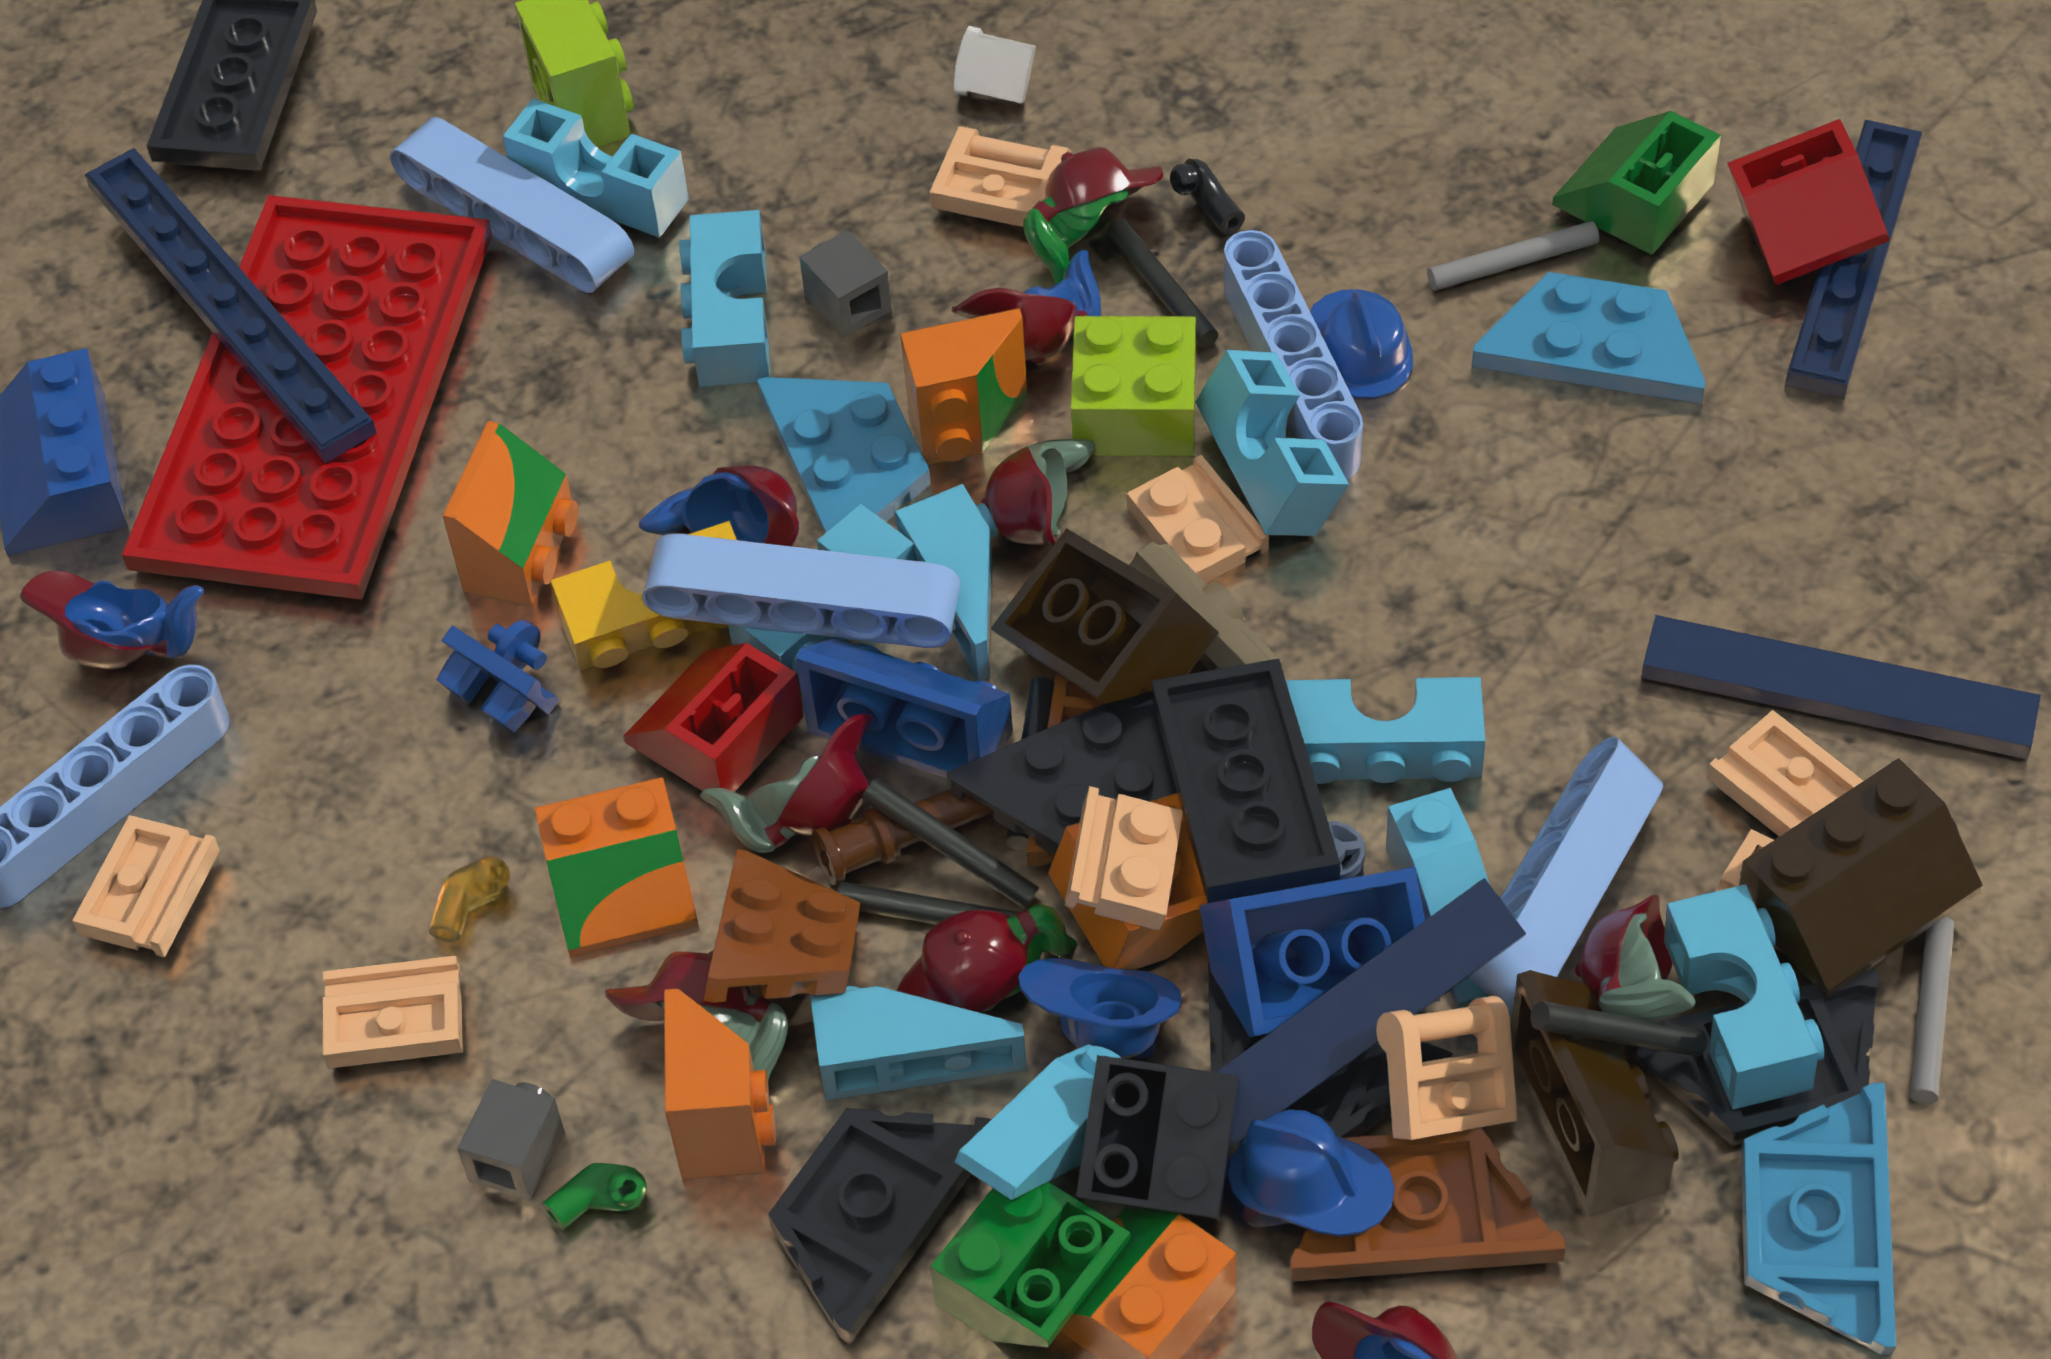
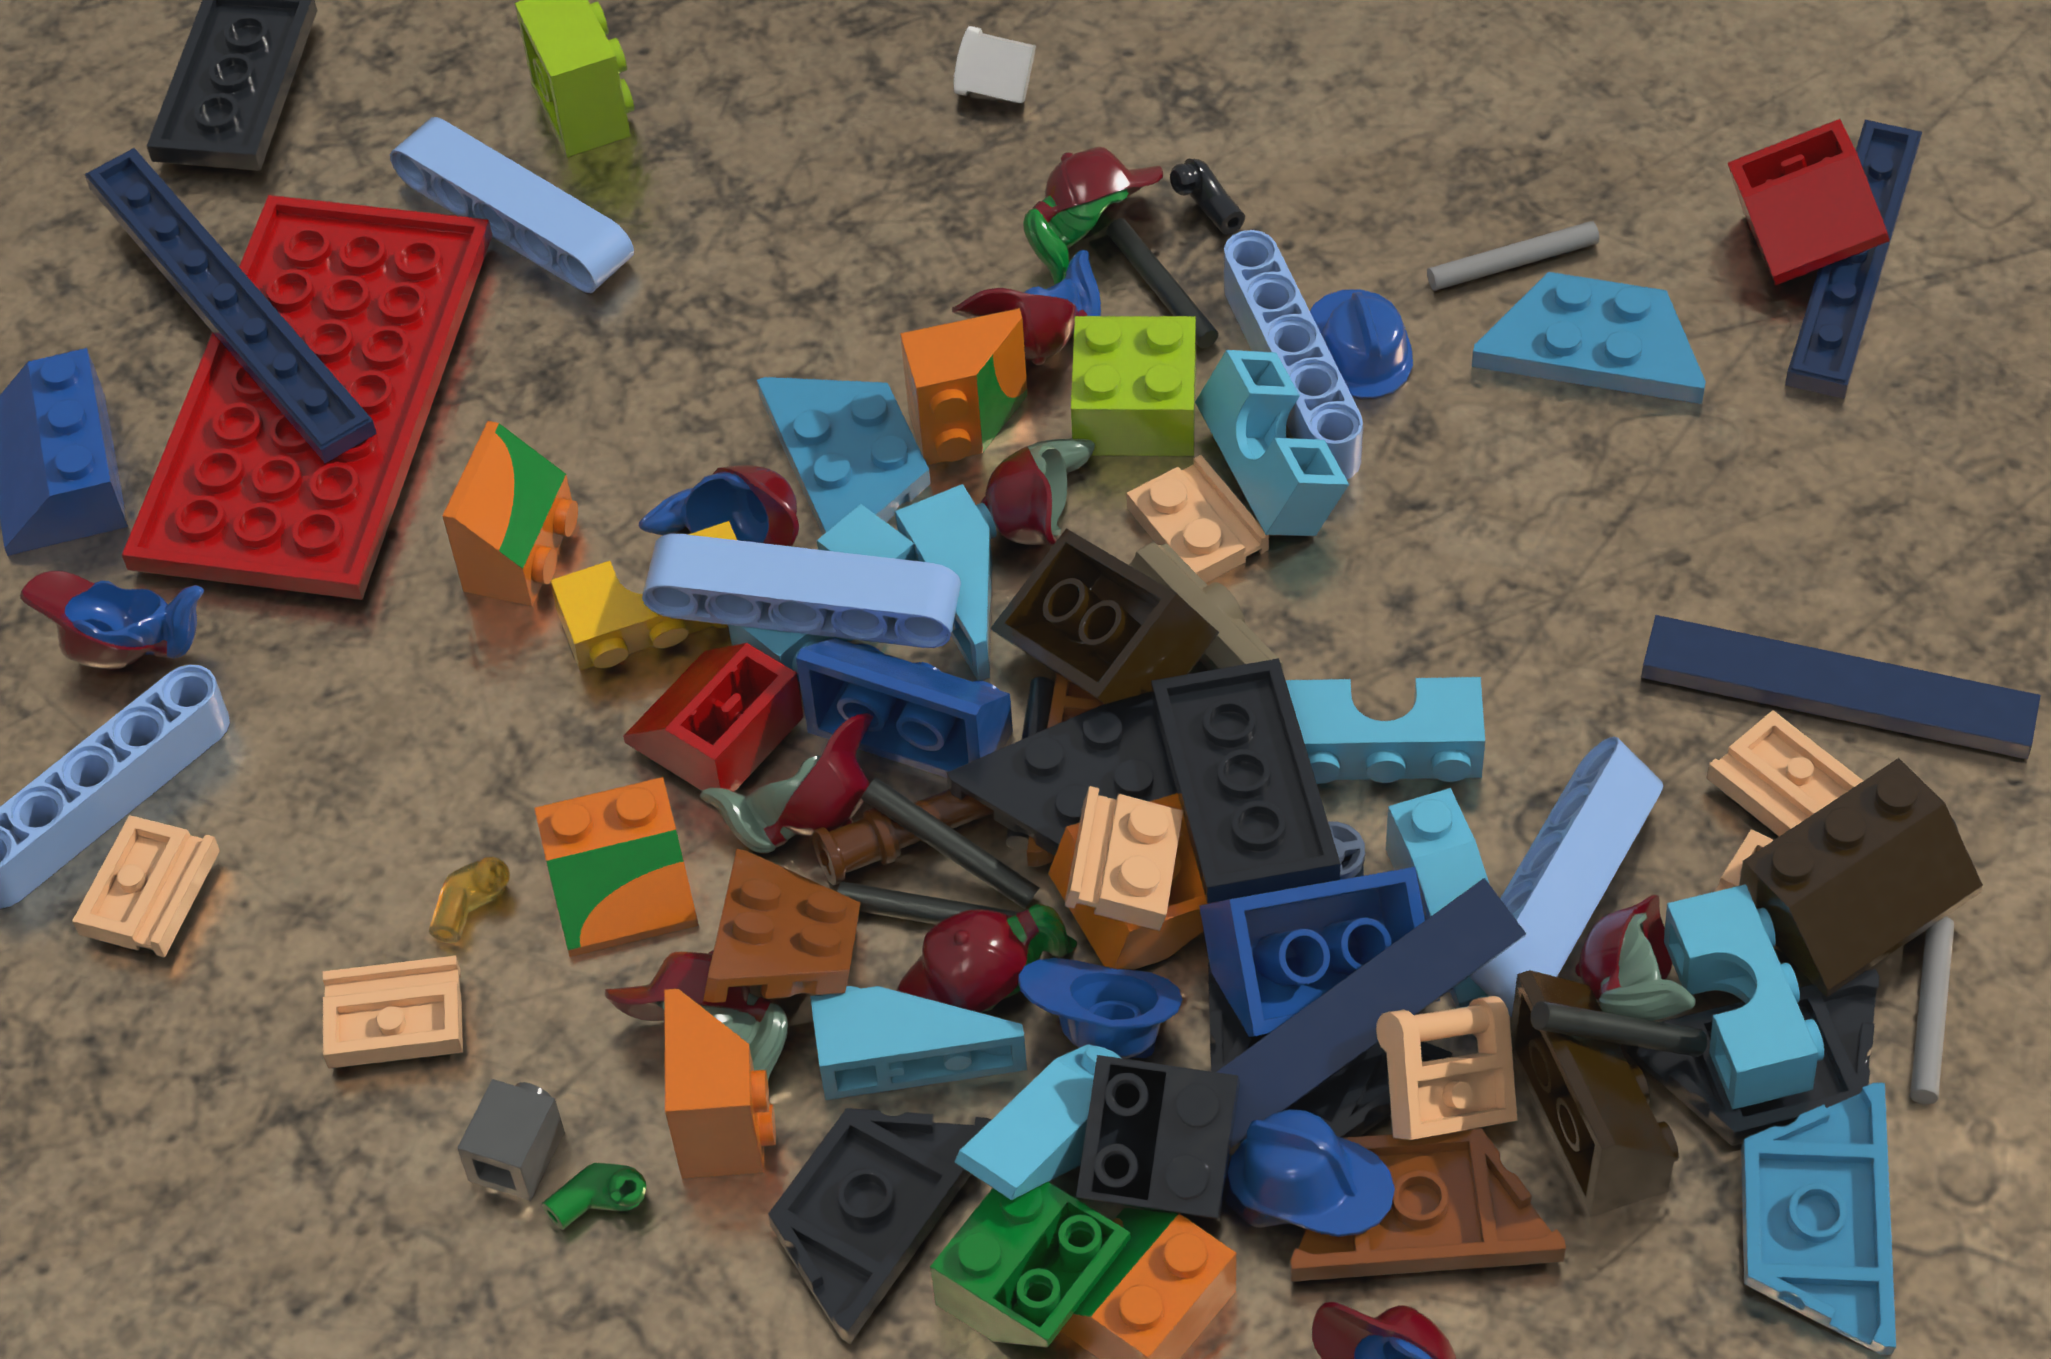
(516, 690): blue hips -> none
(635, 187): medium azure arch -> none
(726, 333): medium azure arch -> none
(845, 283): dark grey brick -> none
(992, 177): light nougat plate -> none
(1643, 179): green slope -> none

